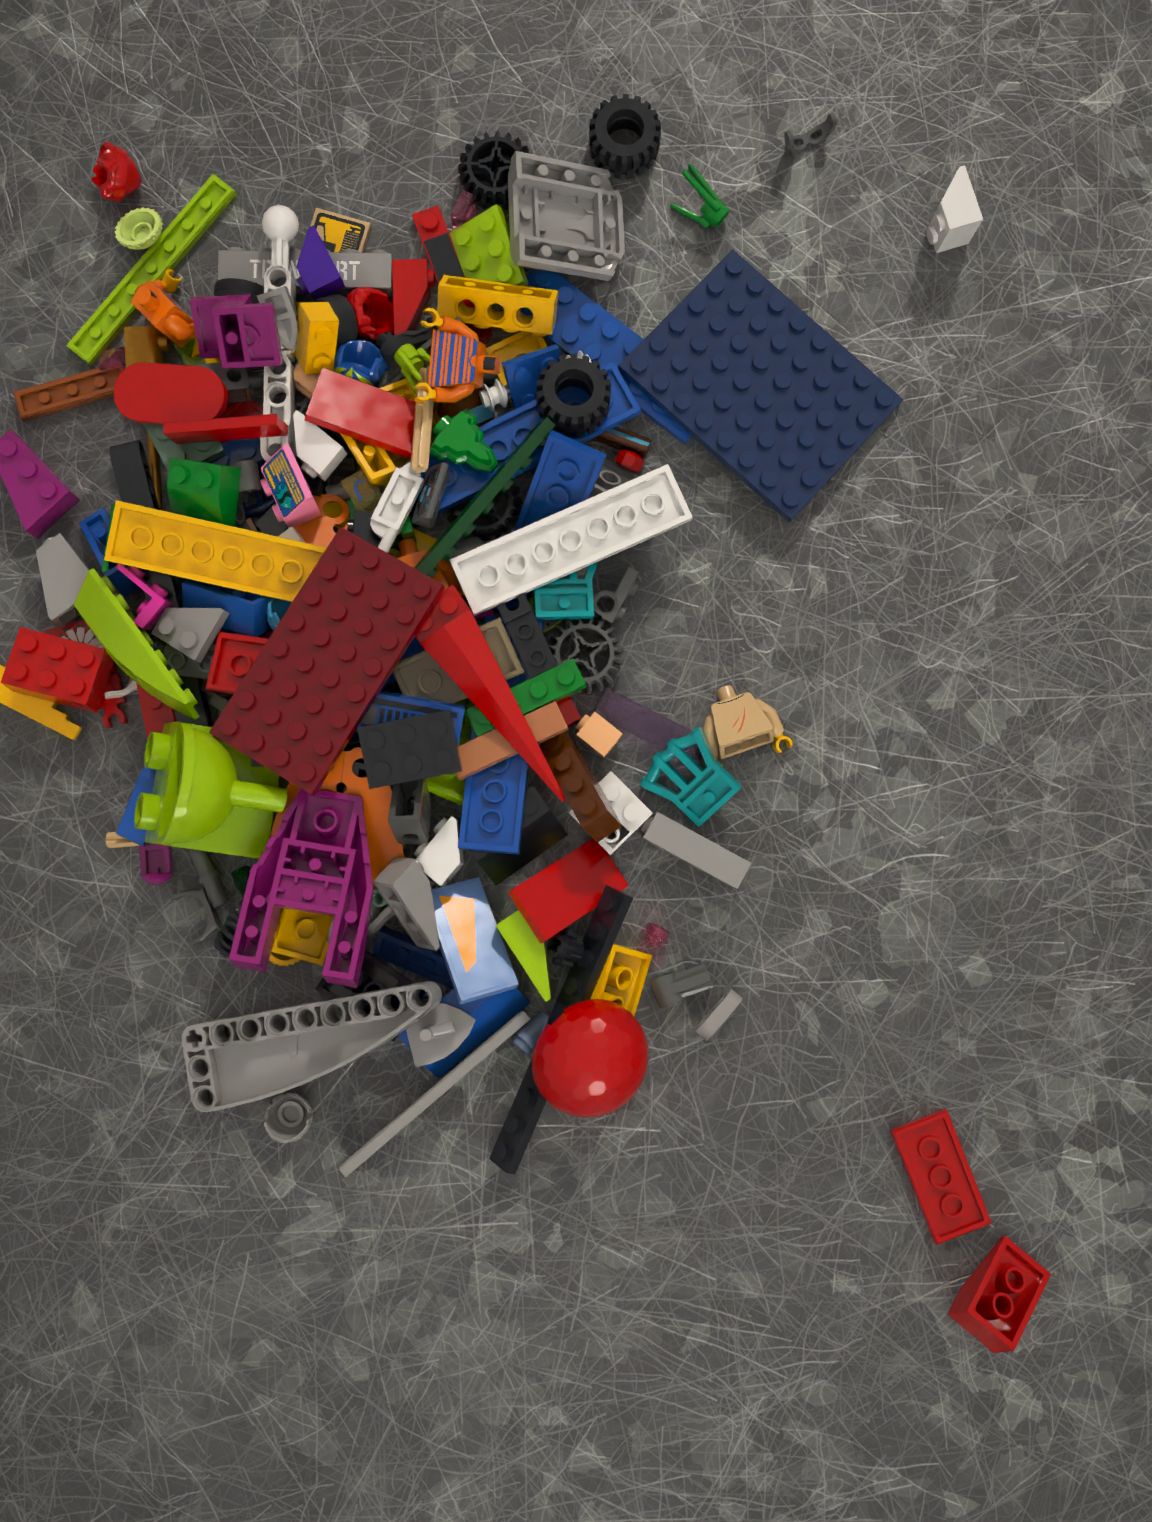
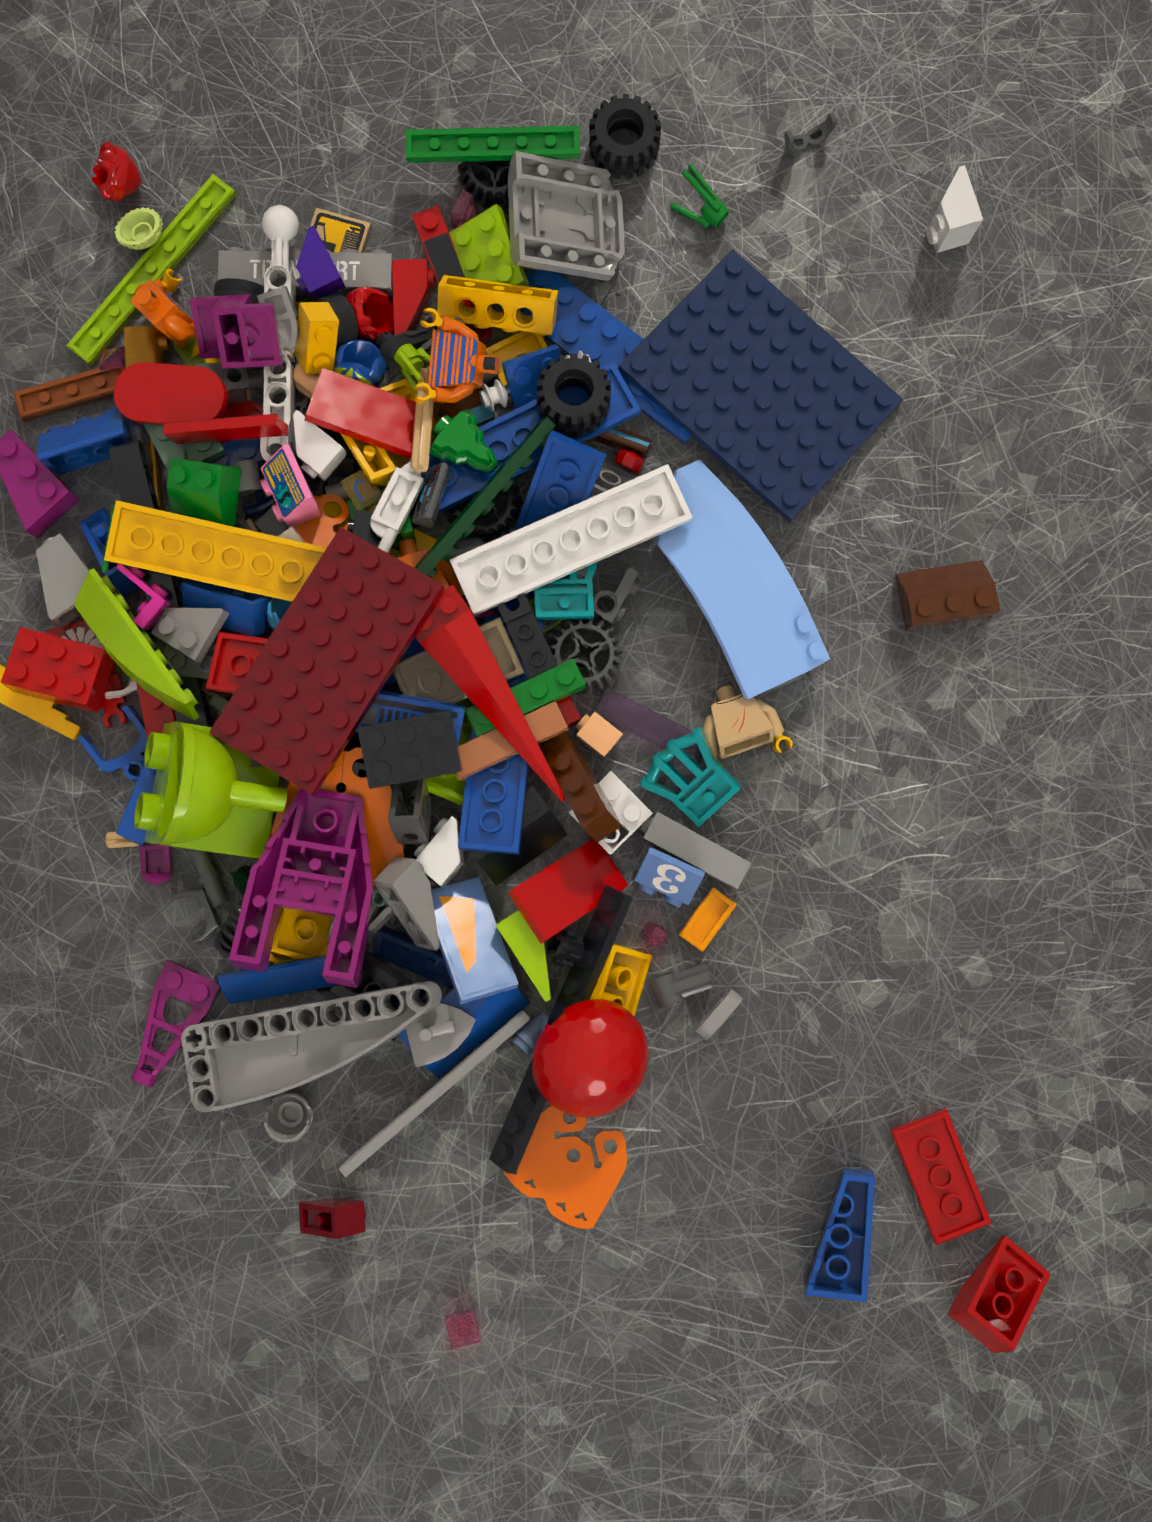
(84, 442): none -> blue slope
(129, 759): none -> blue piece
(187, 986): none -> magenta plate
(276, 981): none -> blue slope
(332, 1217): none -> dark red slope
(463, 1328): none -> clear pink plate
(491, 143): none -> green plate
(574, 1183): none -> orange piece
(669, 877): none -> medium blue slope
(707, 919): none -> light orange tile
(741, 586): none -> light blue slope
(844, 1246): none -> blue wedge
(947, 595): none -> reddish brown slope

